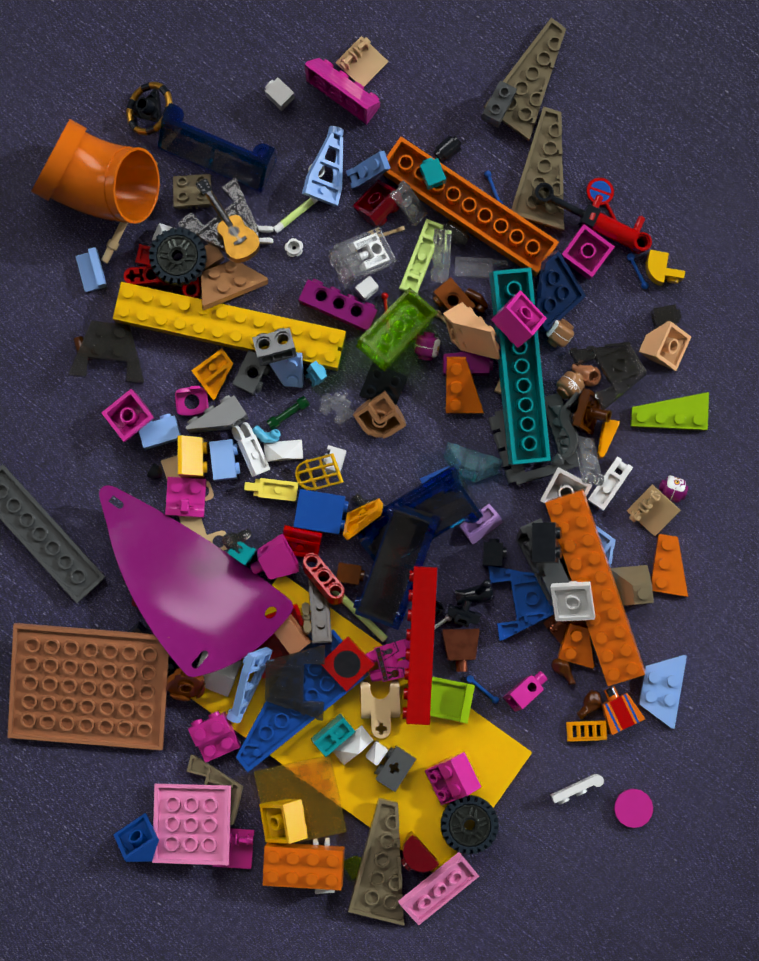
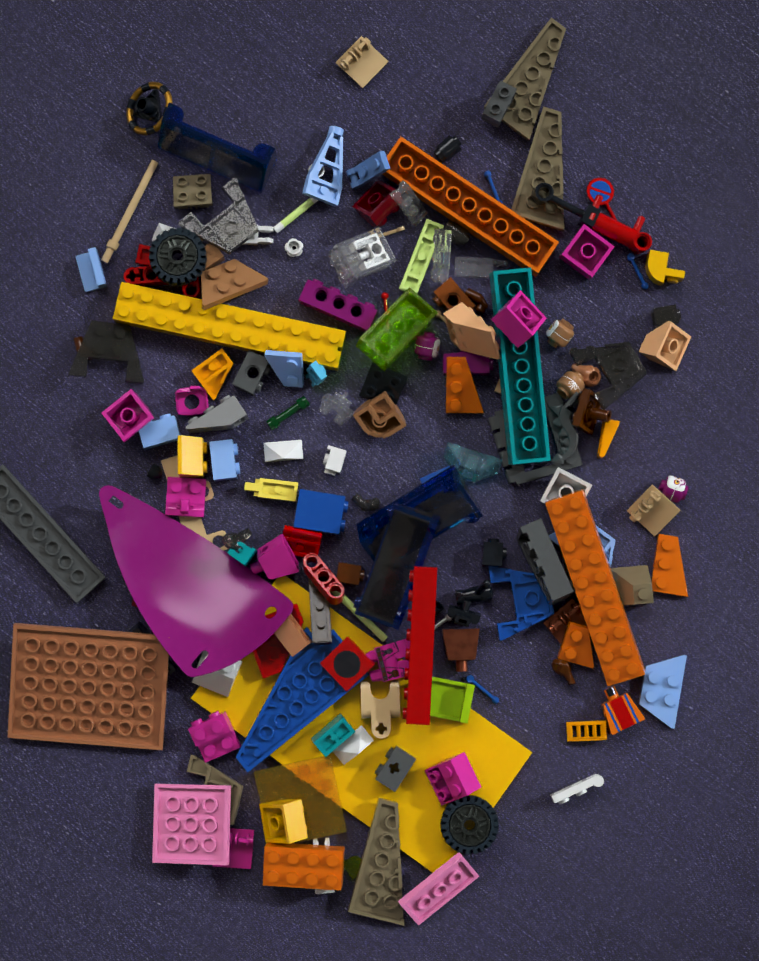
(100, 177): orange cylinder -> none
(137, 840): blue slope -> none
(194, 686): dark orange plate -> none
(239, 240): piece -> none
(250, 449): white hinge -> none
(252, 663): light blue plate -> none
(266, 437): medium azure arm -> none
(275, 351): dark grey brick -> none
(279, 93): white brick -> none
(286, 681): clear smoke wing -> none
(306, 618): dark tan piece -> none
(321, 466): yellow window -> none
(341, 89): dark pink slope -> none
(362, 517): light orange wing -> none
(367, 288): white slope -> none
(376, 753): white slope -> none
(417, 855): dark red brick -> none
(432, 173): teal brick -> none
(483, 526): lavender slope -> none
(520, 695): dark pink torso -> none
(546, 542): black brick -> none
(557, 289): dark blue plate -> none
(572, 601): white hinge -> none
(588, 461): clear plate -> none
(591, 703): reddish brown animal -> none
(612, 481): white plate -> none
(633, 808): dark pink tile -> none
(677, 413): lime wing -> none

